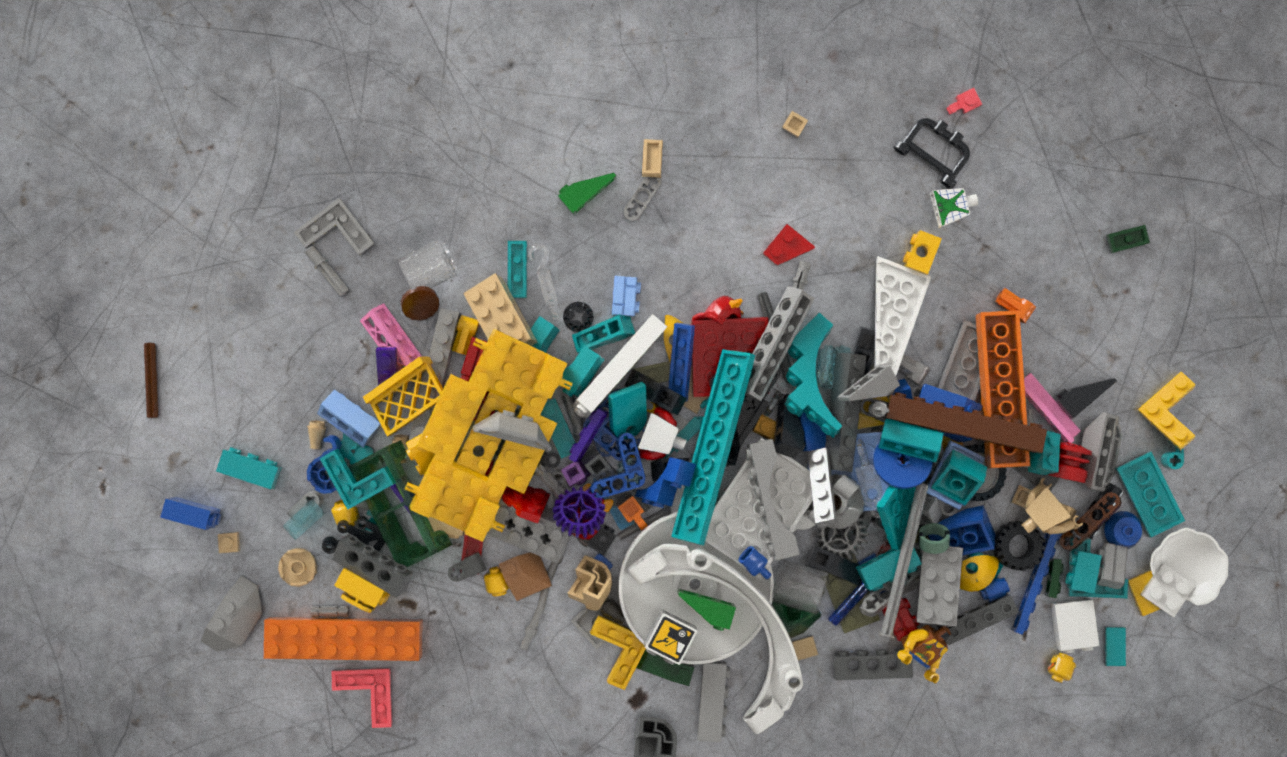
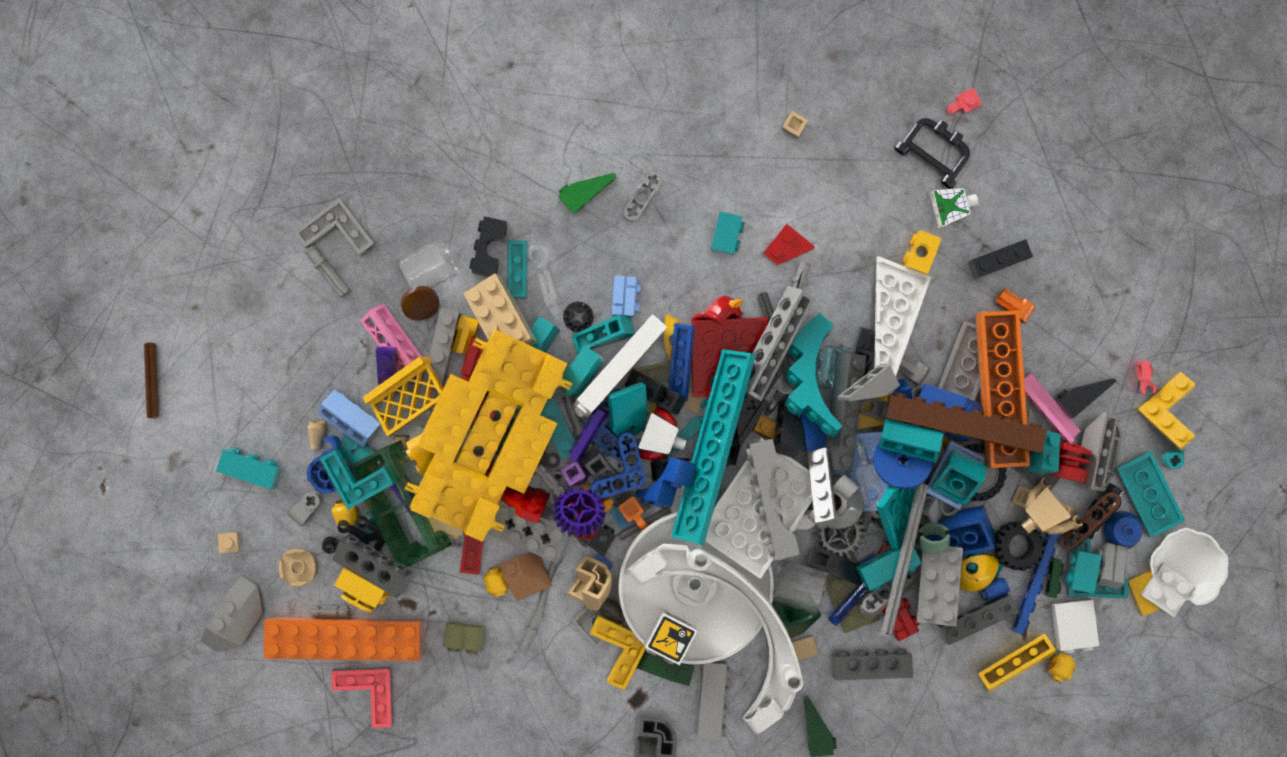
(190, 513): blue brick -> none
(303, 519): clear light blue plate -> none
(464, 636): none -> olive brick
(470, 566): dark grey piece -> none
(490, 230): none -> black arch
(513, 429): light grey wedge -> none
(652, 158): tan tile -> none
(713, 610): green slope -> none
(726, 233): none -> teal brick
(754, 562): blue piece -> none
(818, 735): none -> dark green slope
(878, 408): light grey axle -> none
(926, 647): torso -> none
(1000, 259): none -> black brick
(1017, 663): none -> yellow brick
(1115, 646): teal tile -> none
(1128, 239): dark green plate -> none
(1144, 373): none -> coral plate

